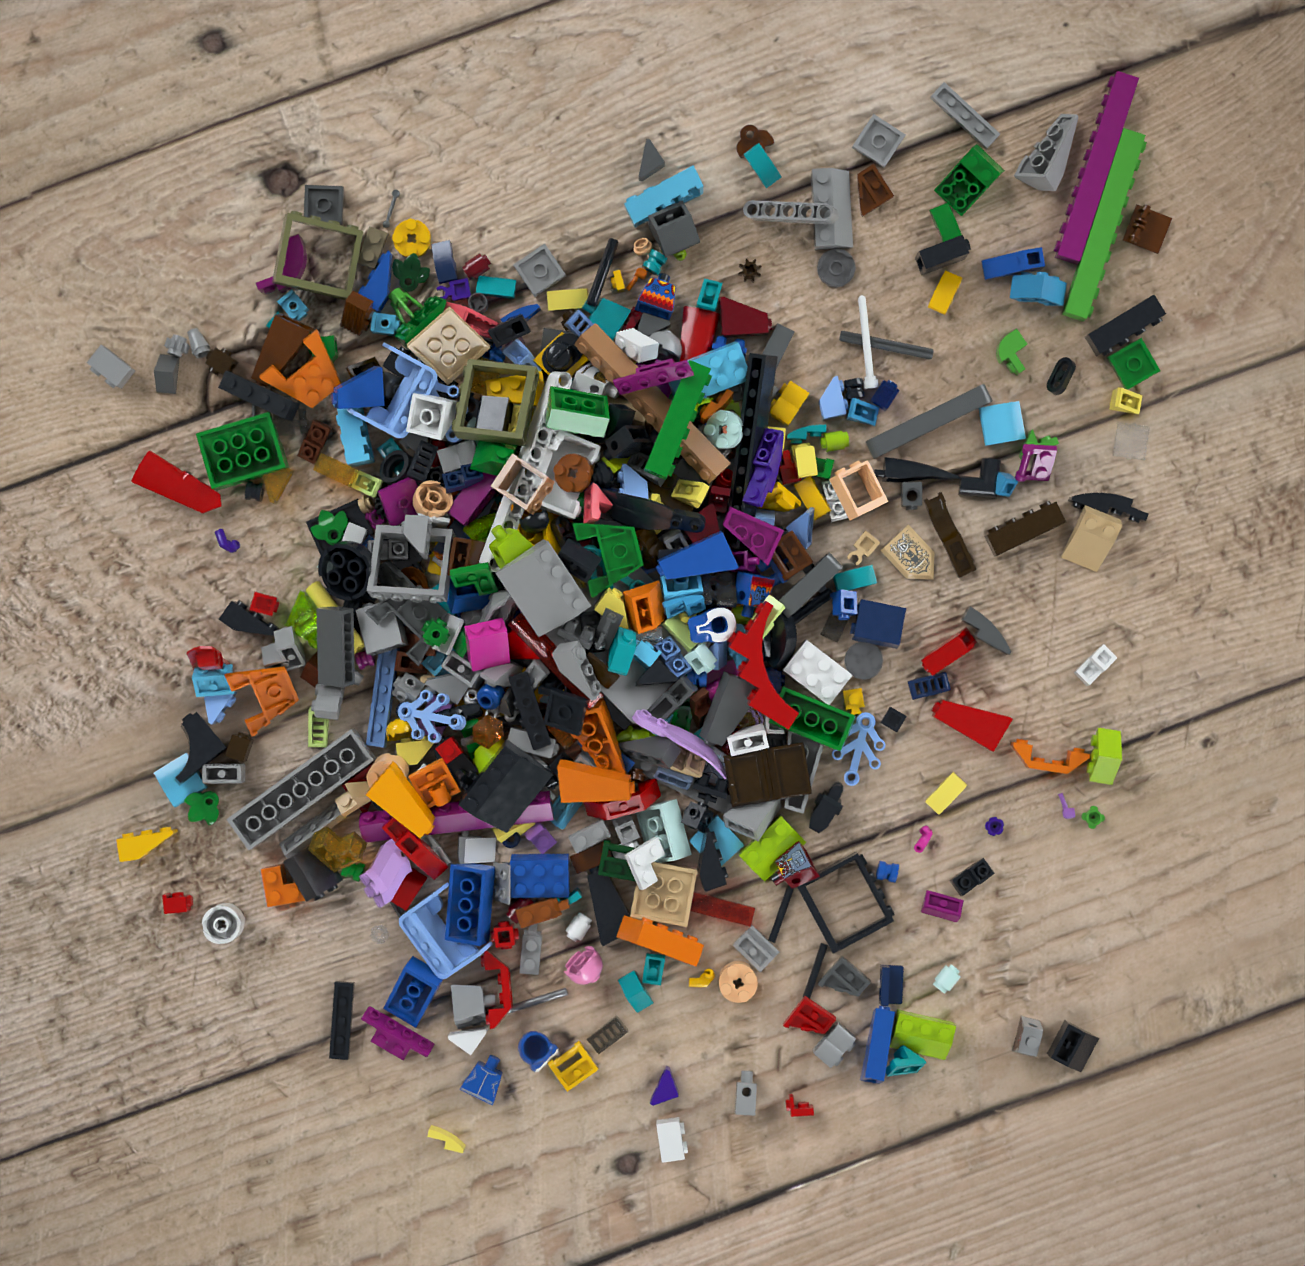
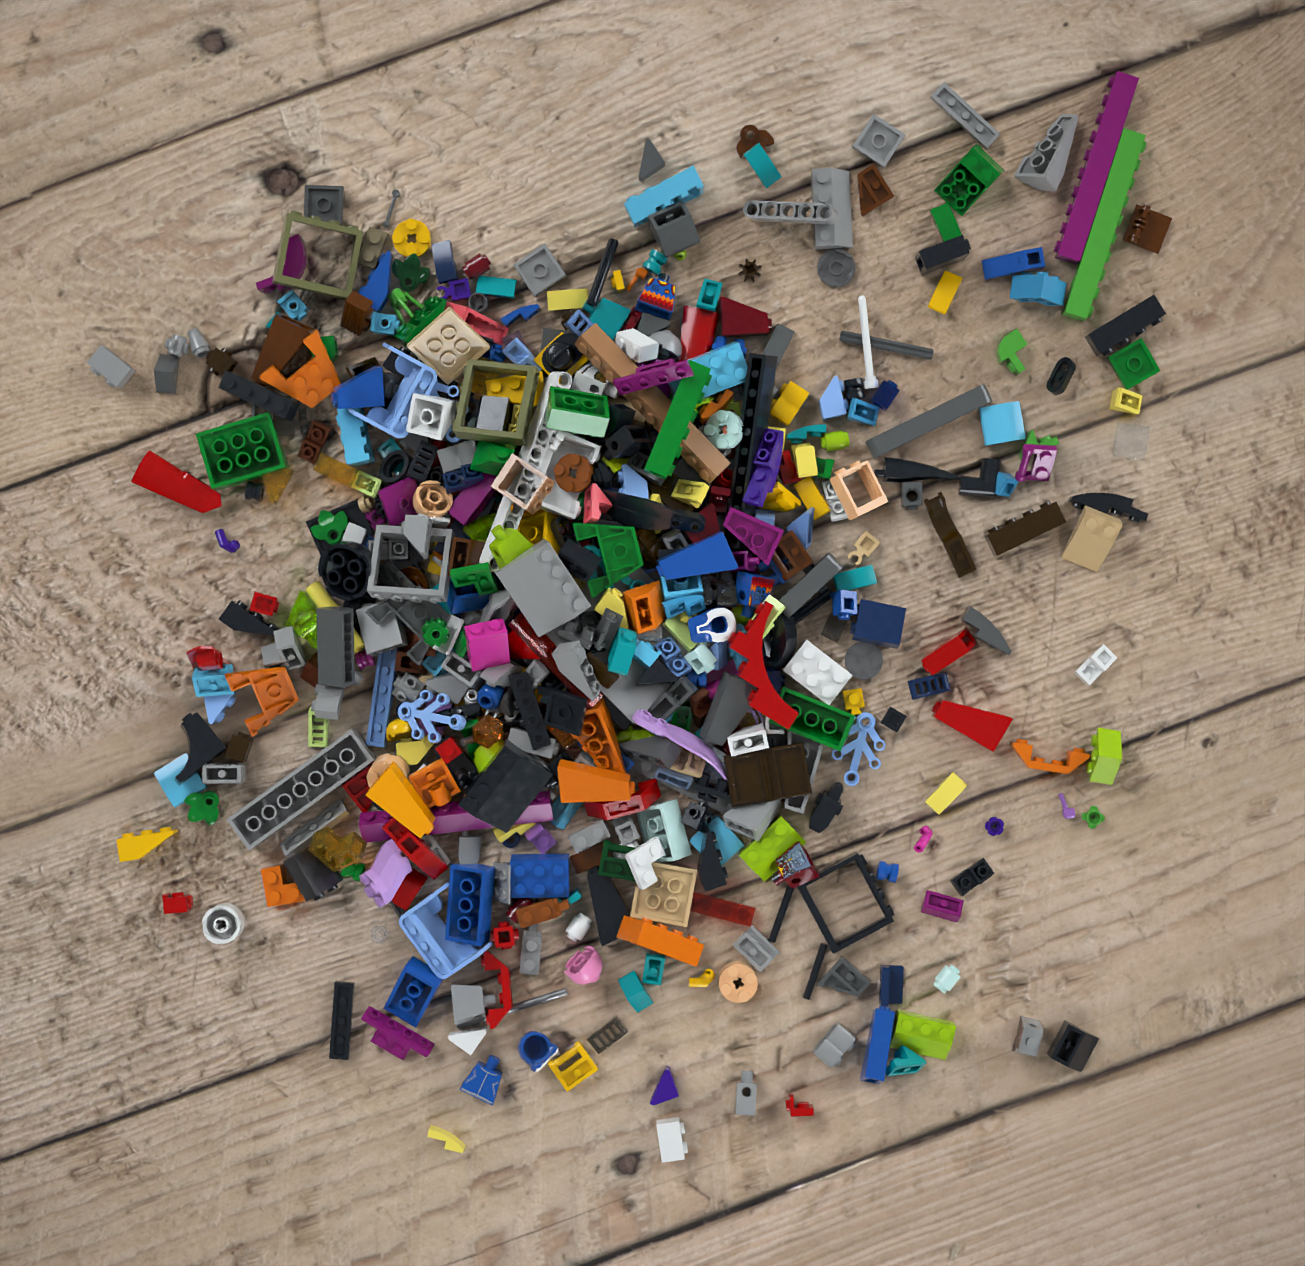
(353, 798): tan slope -> none
(480, 850): white sticker -> none
(509, 330): black slope -> none
(535, 523): black hair -> none
(637, 775): reddish brown plate -> none
(642, 246): light nougat plate -> none
(810, 1017): red wing -> none
(910, 555): tan tile -> none

